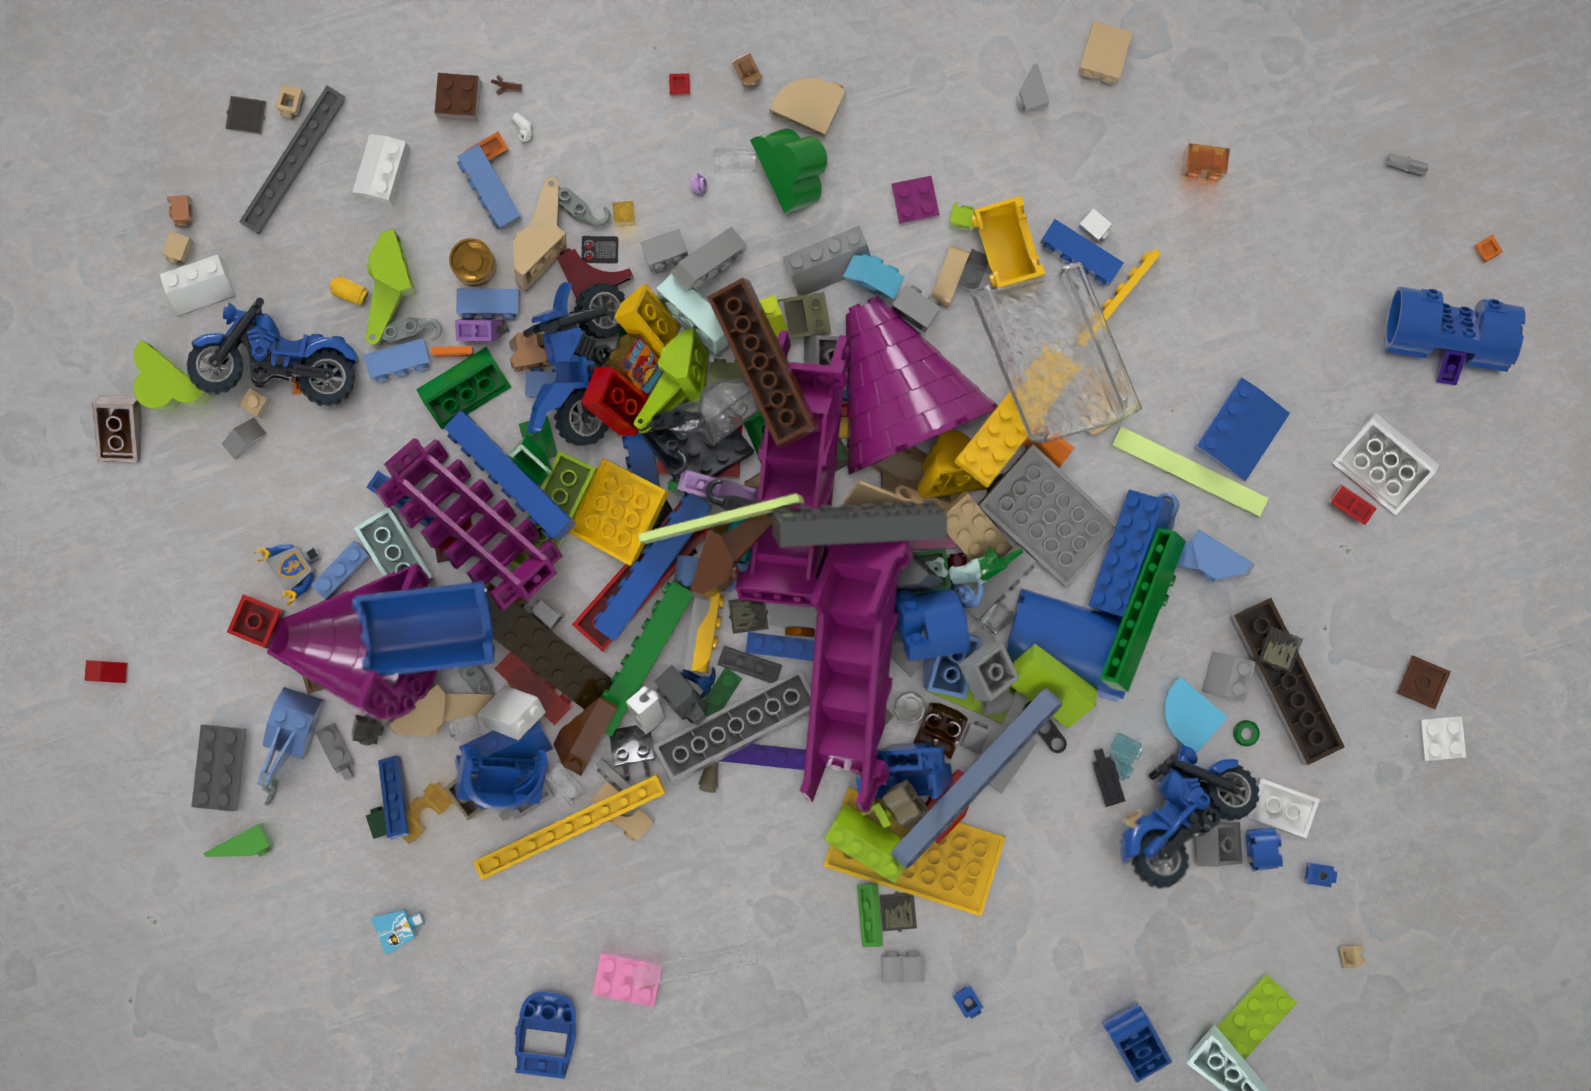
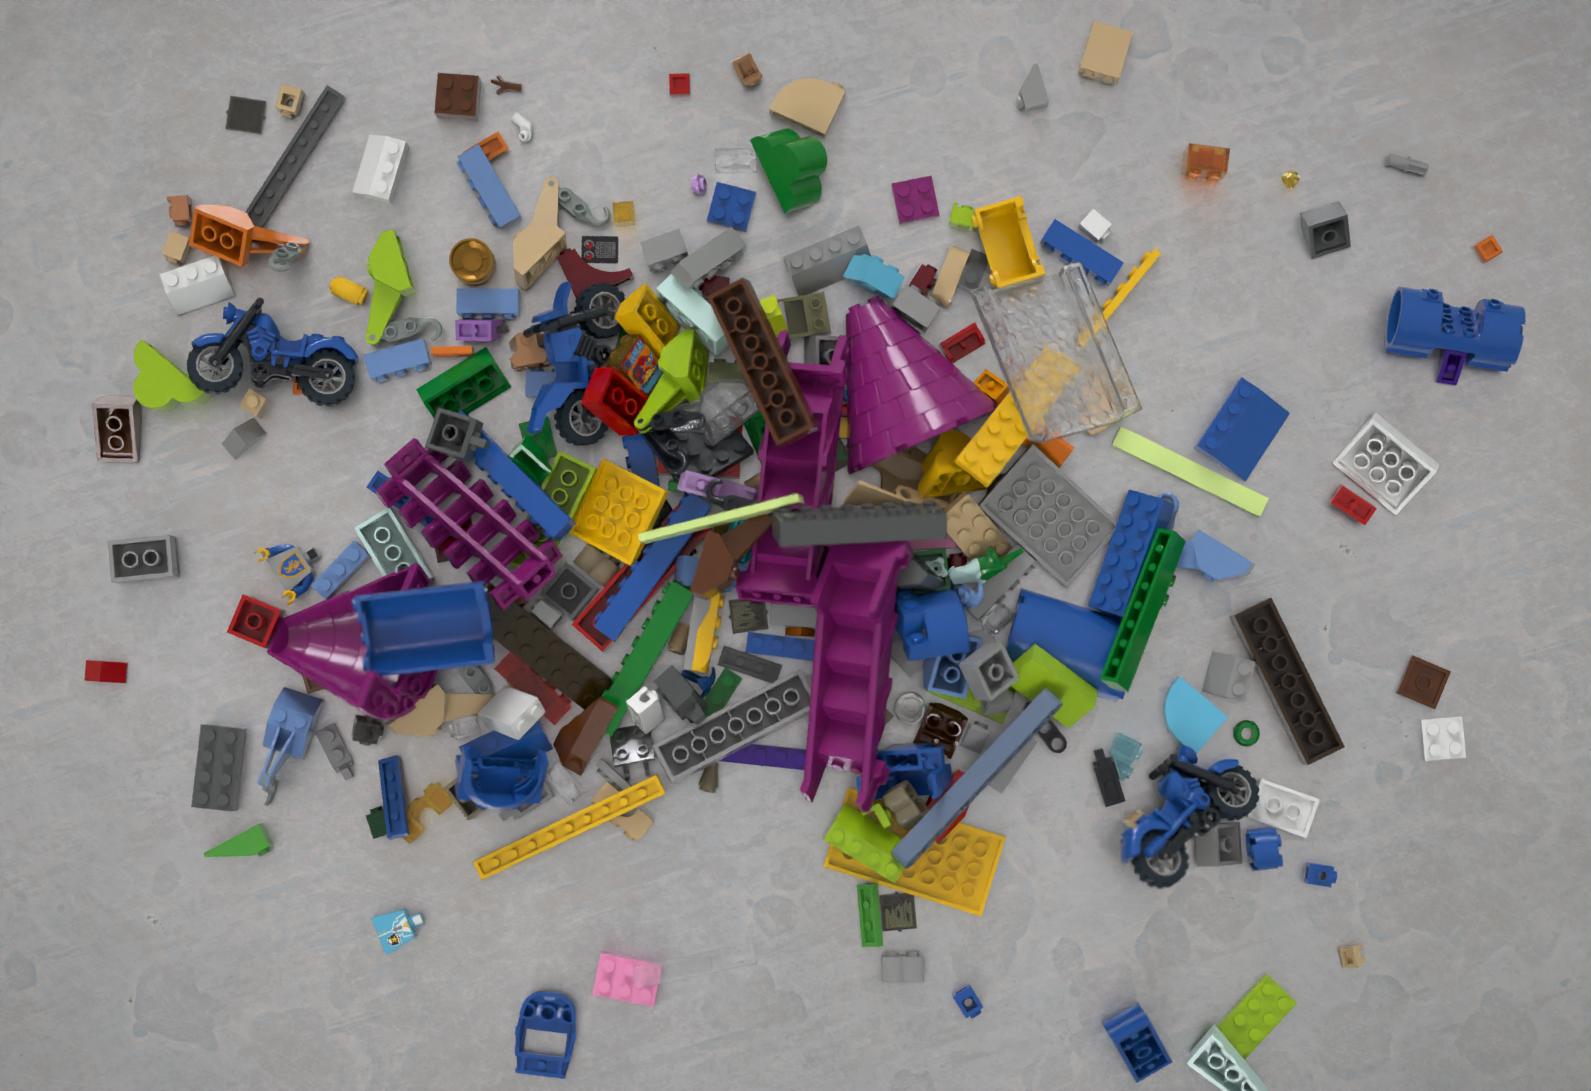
(143, 559): none -> light grey brick
(233, 237): none -> orange slope
(466, 438): none -> dark grey hinge
(569, 591): none -> dark grey brick
(597, 564): none -> dark tan brick
(679, 640): none -> tan cone
(714, 284): none -> dark red brick
(731, 206): none -> blue plate
(924, 278): none -> dark red brick
(962, 343): none -> red hinge
(992, 386): none -> light orange slope
(1280, 649): piece -> none
(1291, 178): none -> clear yellow hinge
(1326, 229): none -> dark grey slope

